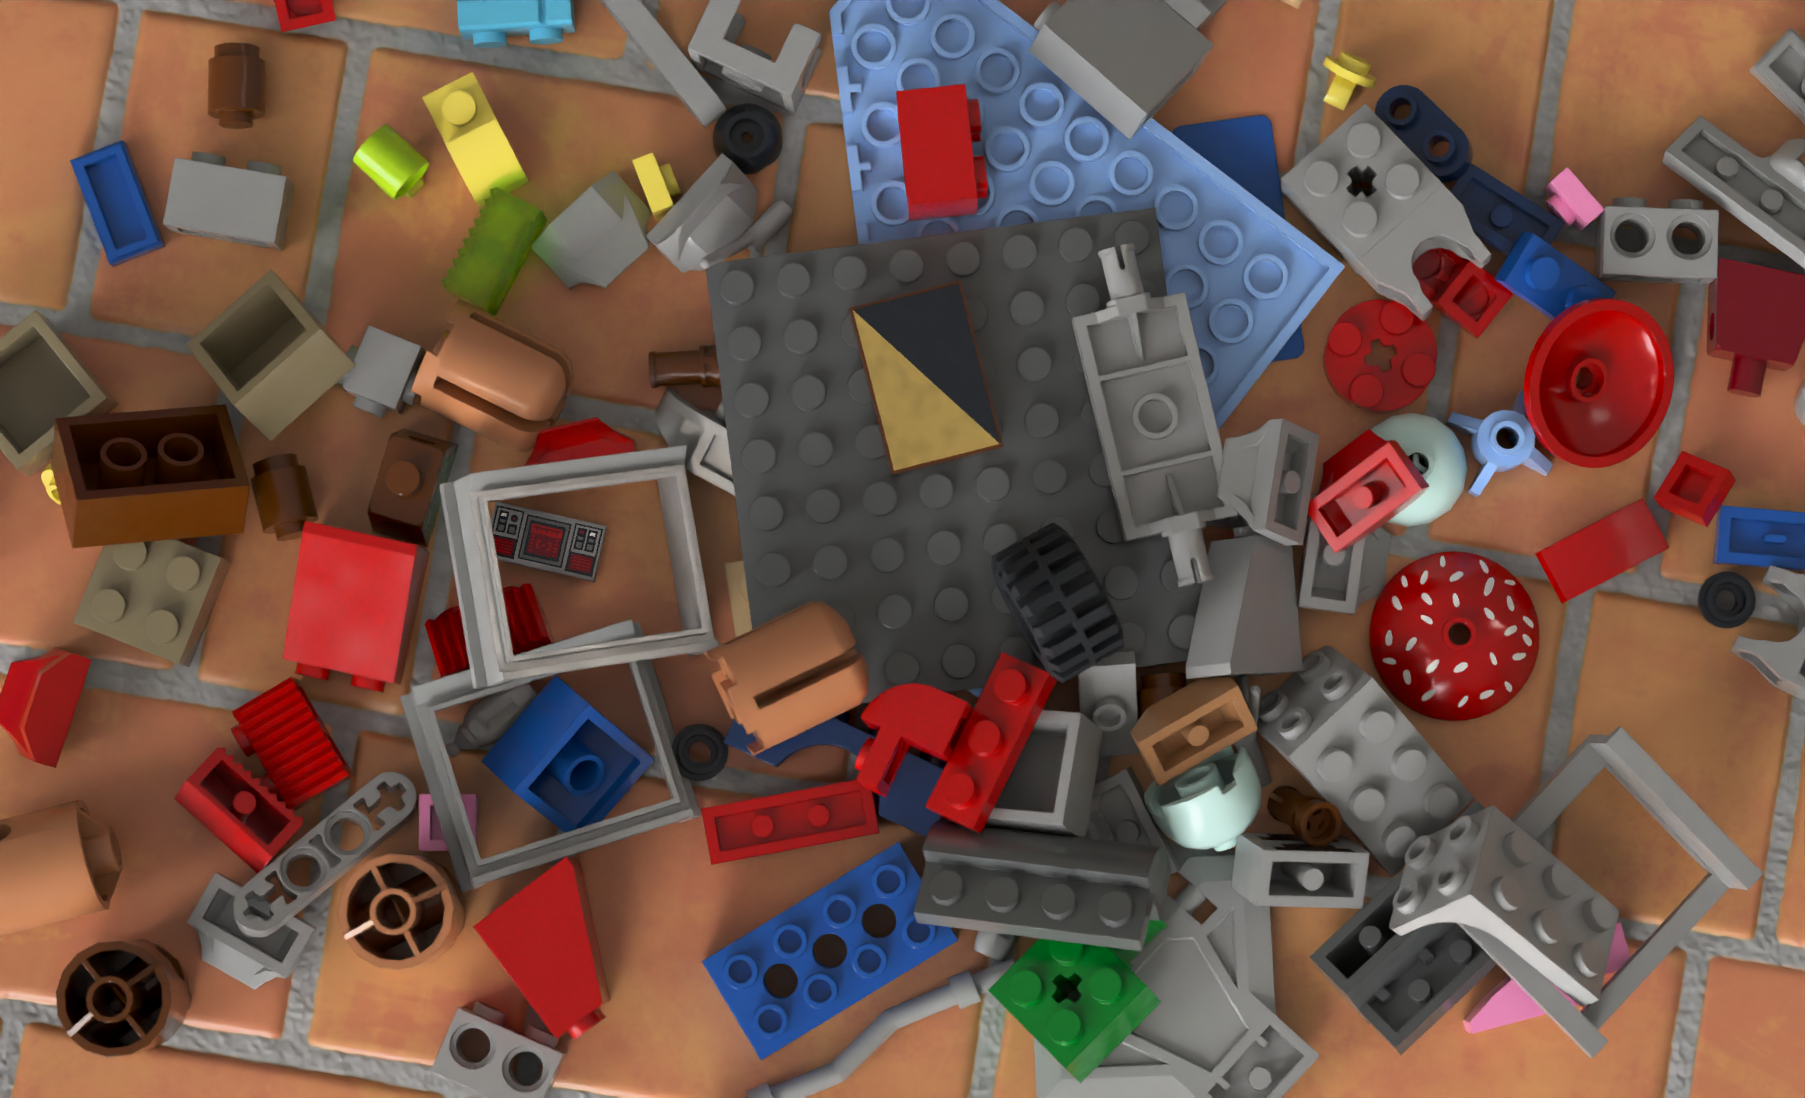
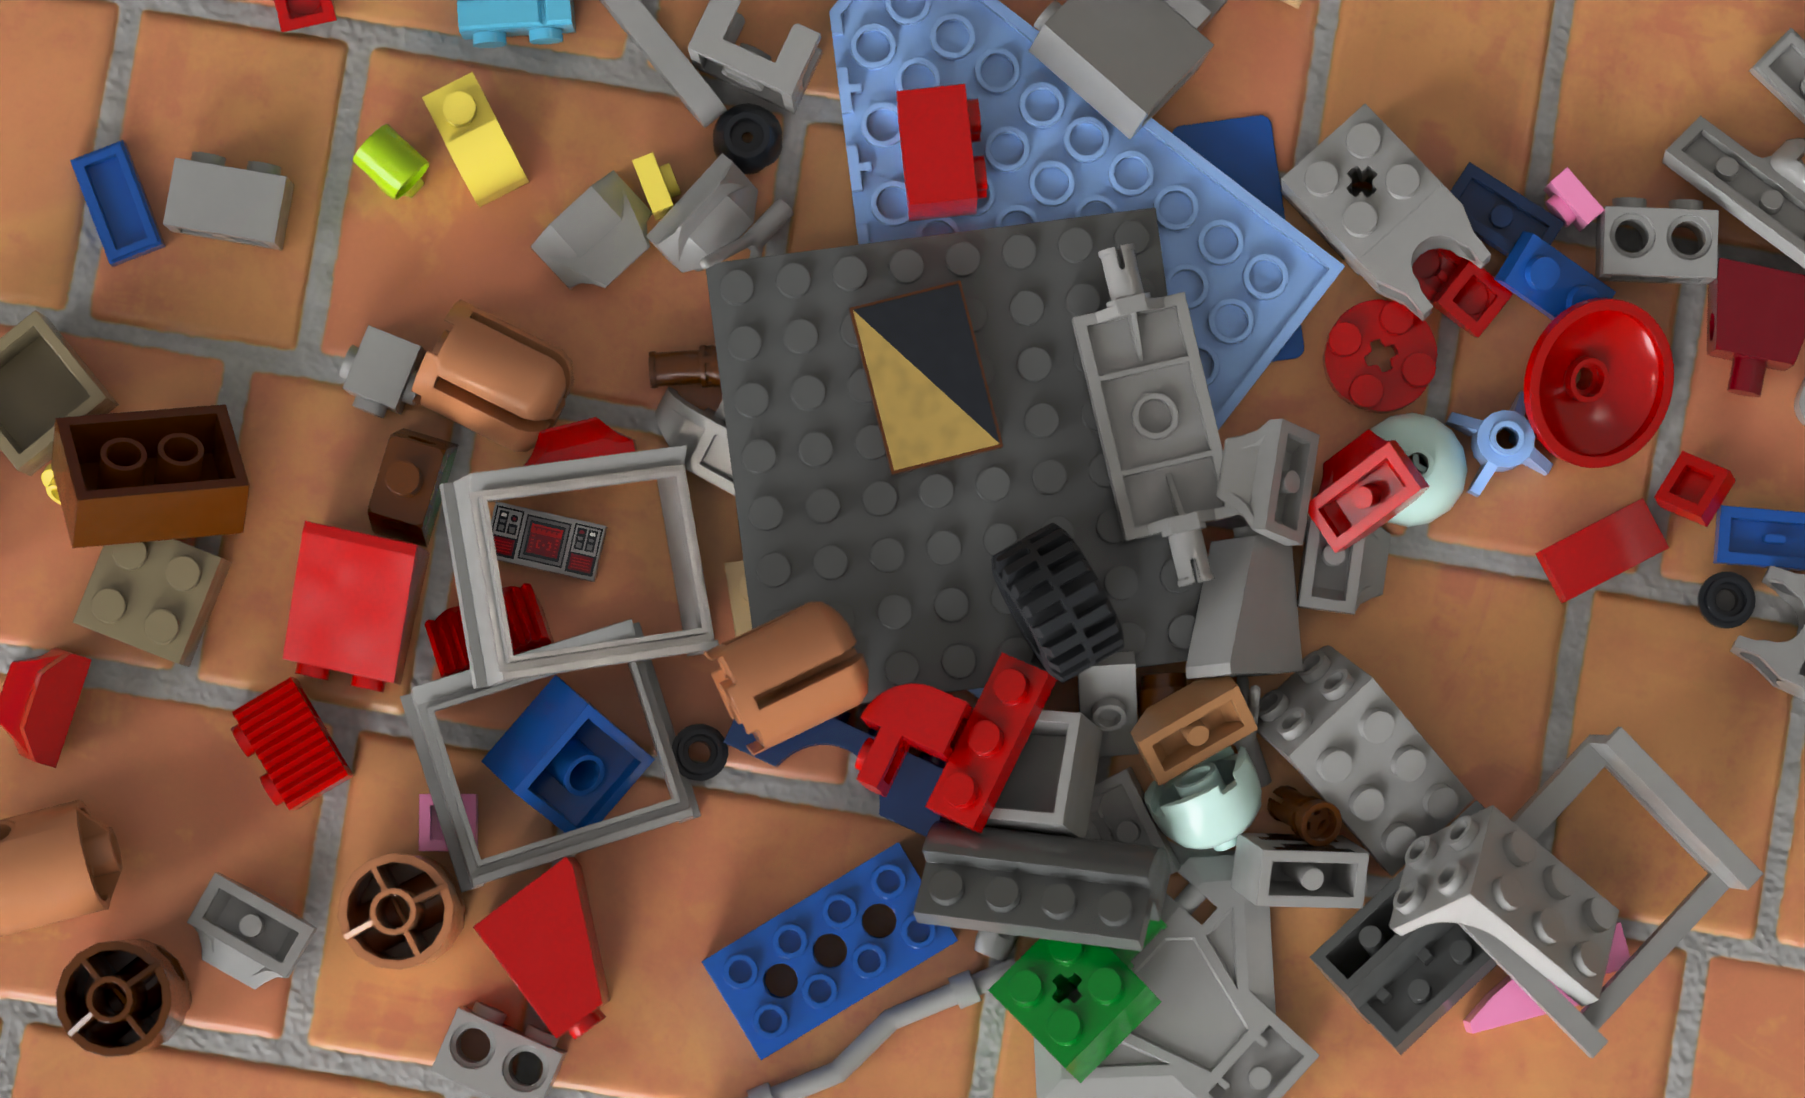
(236, 85): reddish brown brick -> none
(238, 810): red brick -> none
(270, 355): dark tan piece -> none
(283, 496): reddish brown brick -> none
(329, 858): light grey beam -> none
(491, 718): light grey piece -> none
(494, 251): clear neon green brick -> none
(789, 821): red plate -> none
(1349, 72): light yellow plate -> none
(1413, 642): red dish -> none
(1424, 129): dark blue plate -> none

